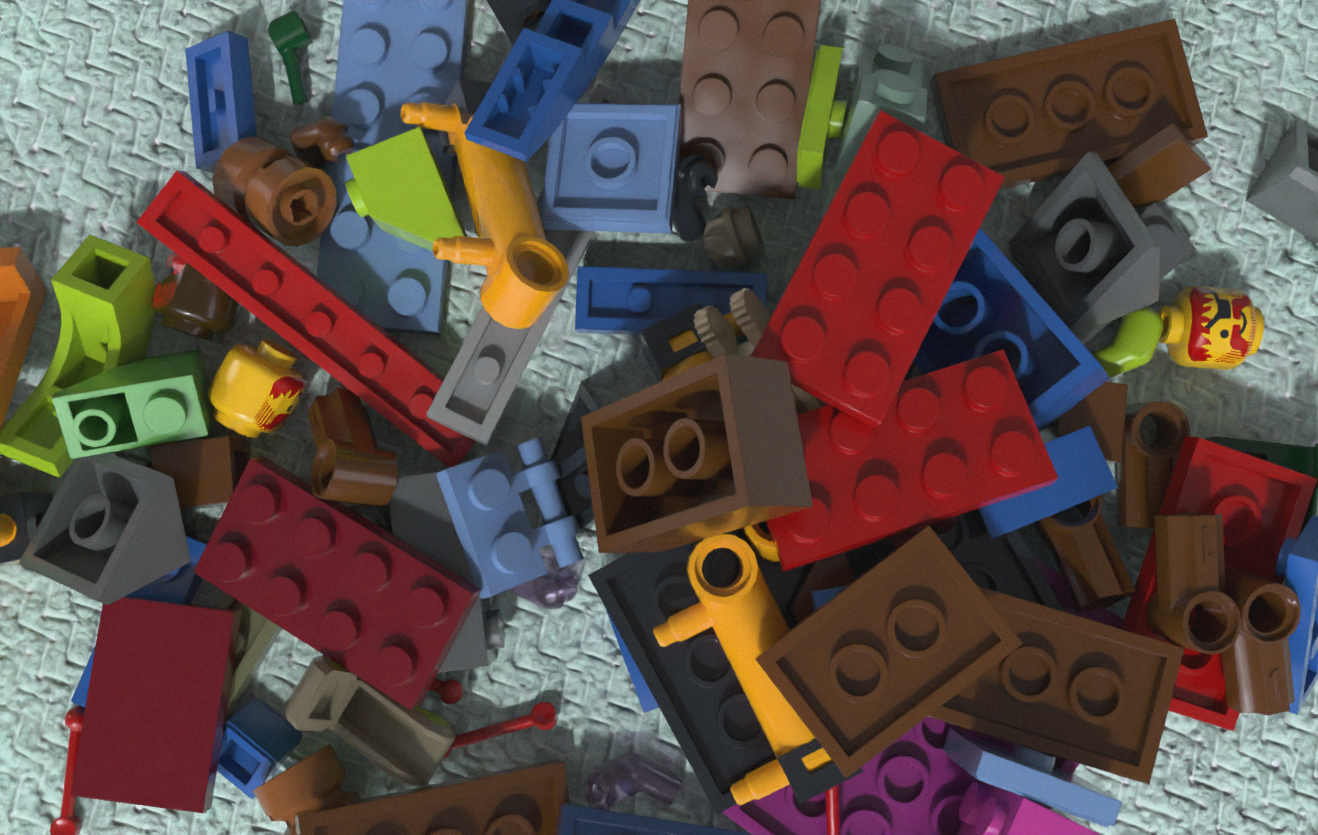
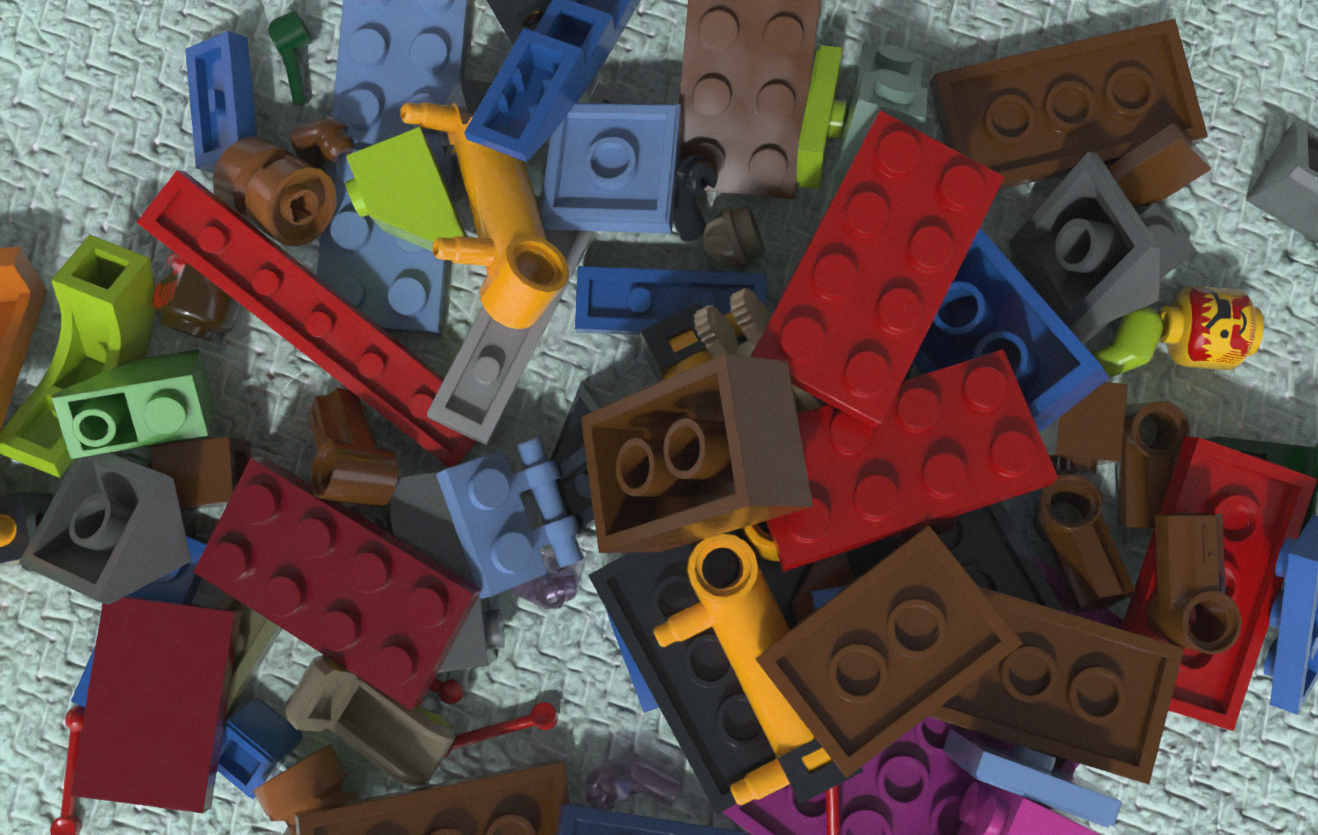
(256, 388): yellow head -> none
(1081, 477): blue slope -> none
(1259, 661): reddish brown piece -> none

